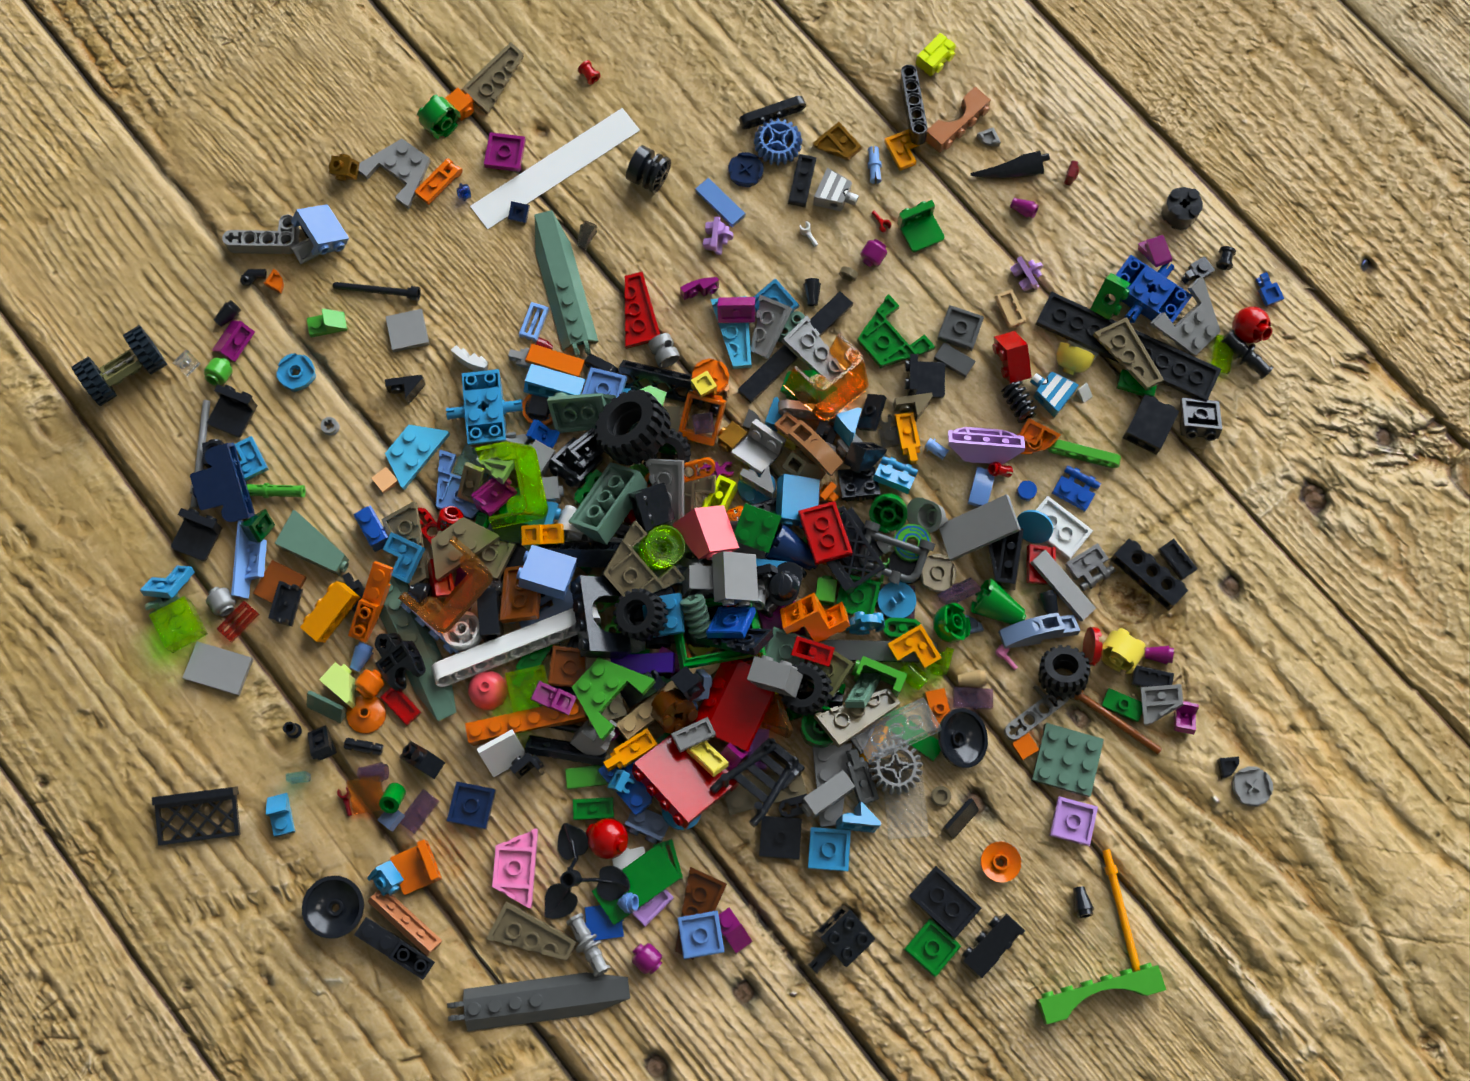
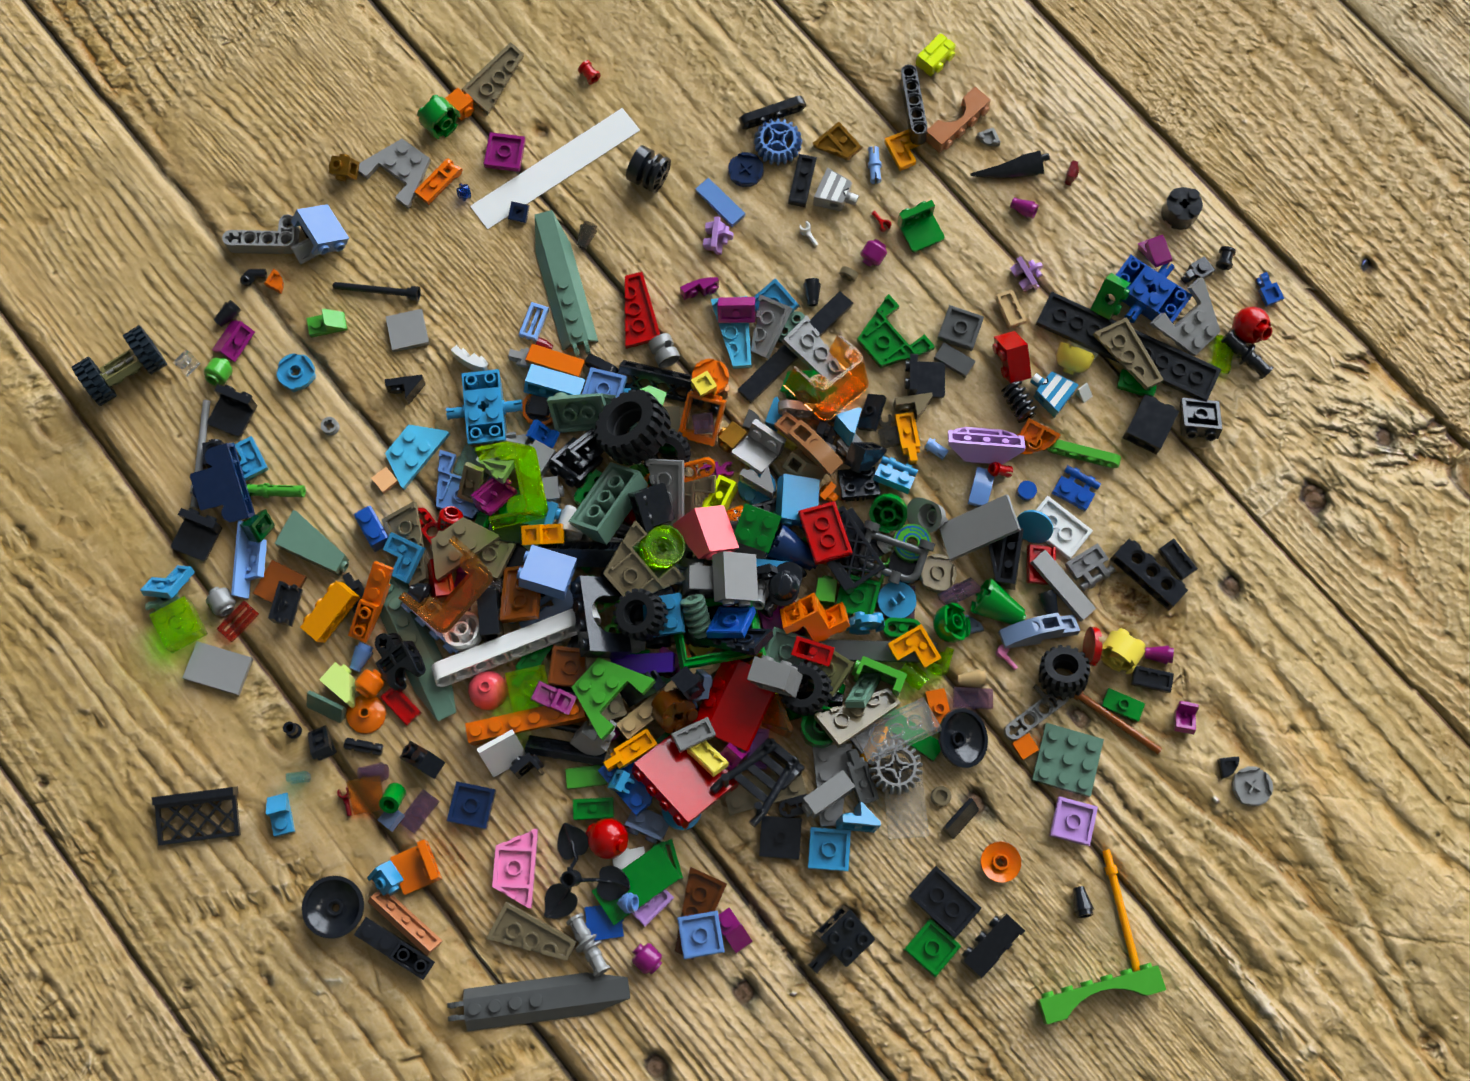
(1160, 701): light grey wing -> none

